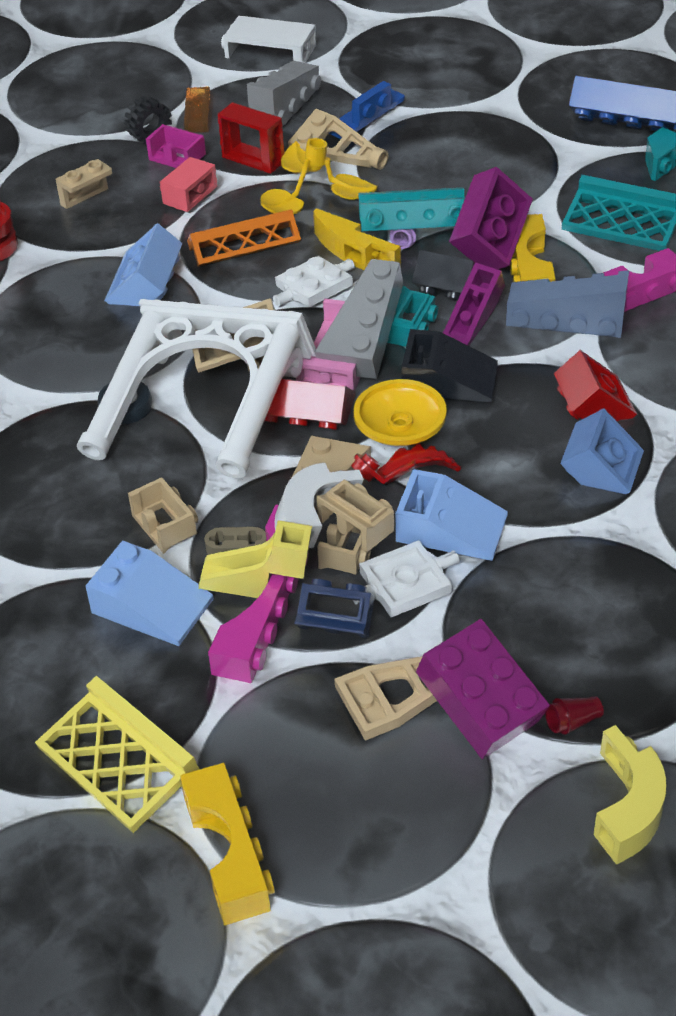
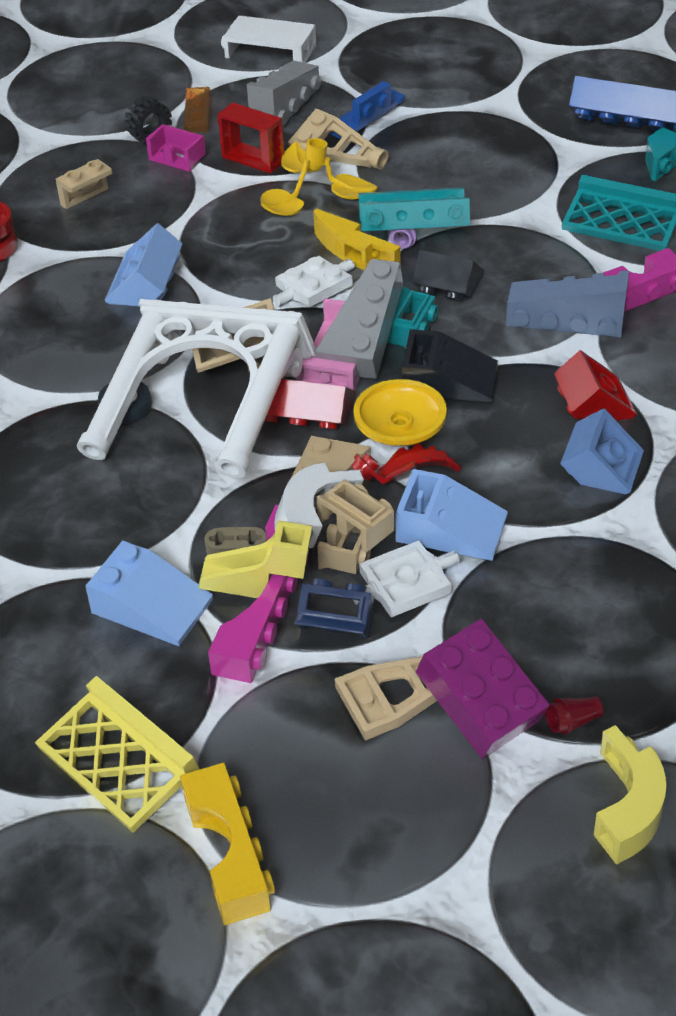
(160, 495): tan window -> none
(188, 184): coral brick -> none
(242, 231): orange fence -> none
(475, 303): magenta slope -> none
(491, 219): magenta brick -> none
(524, 264): yellow arch -> none

